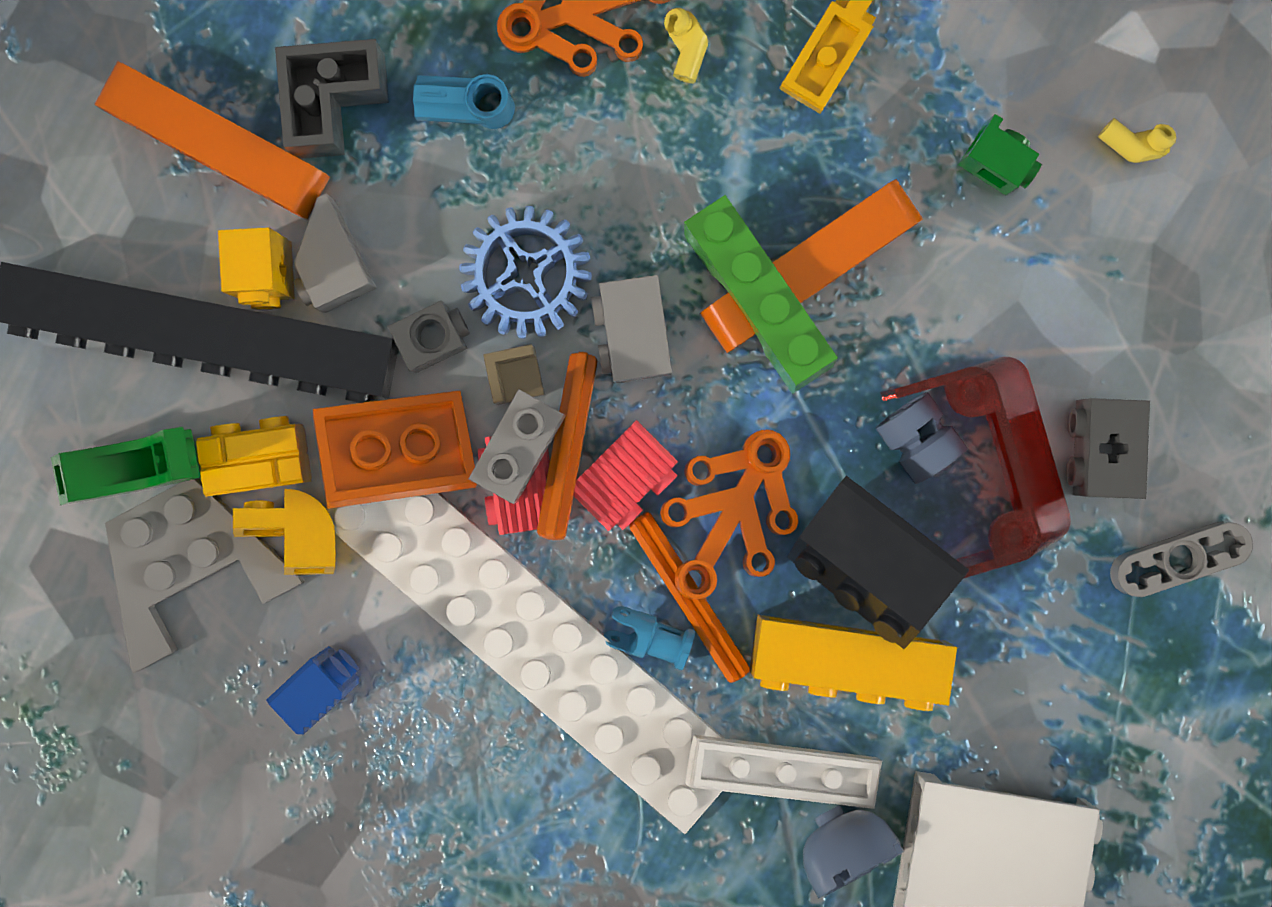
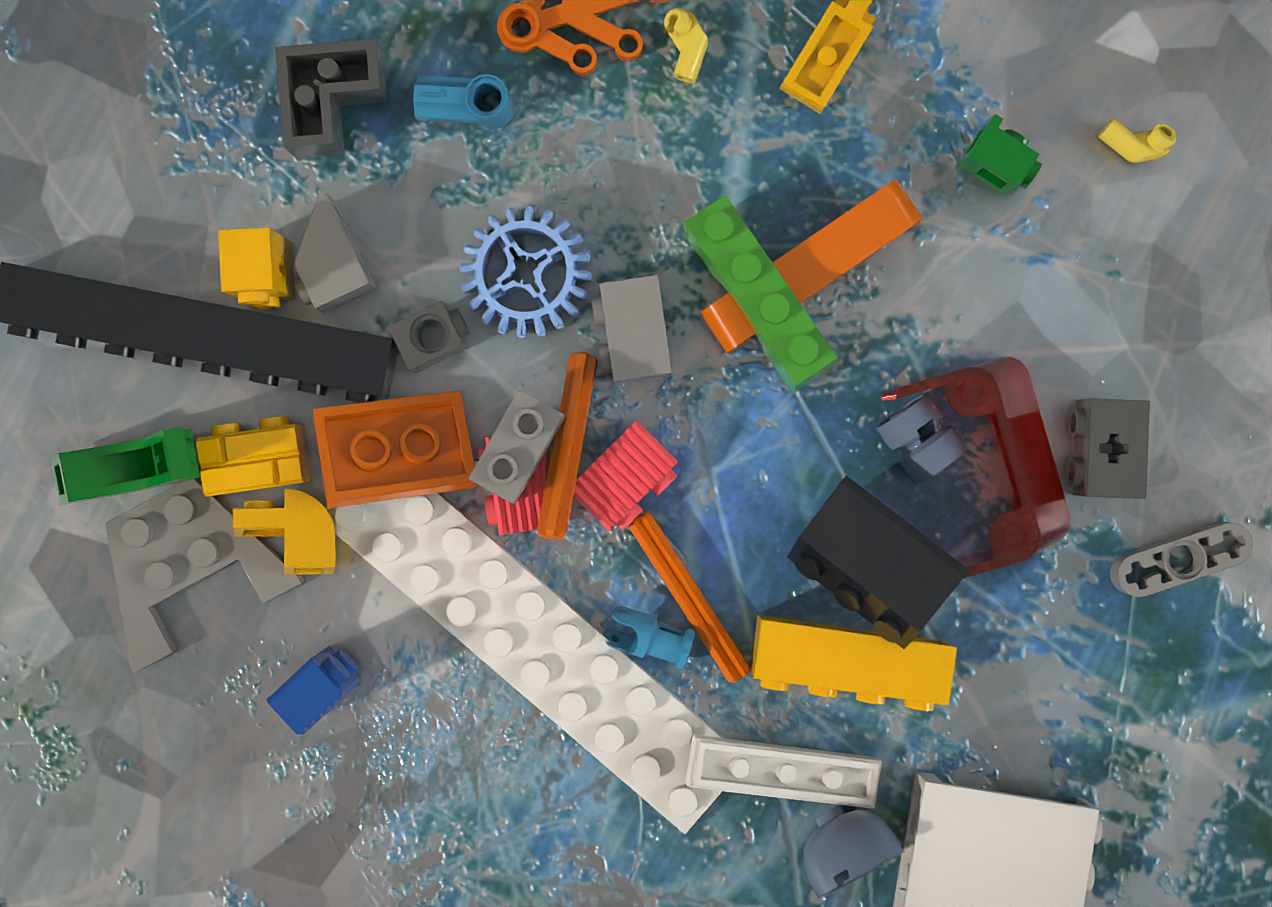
(212, 140): orange beam -> none
(512, 371): dark tan panel -> none
(736, 507): orange plant -> none

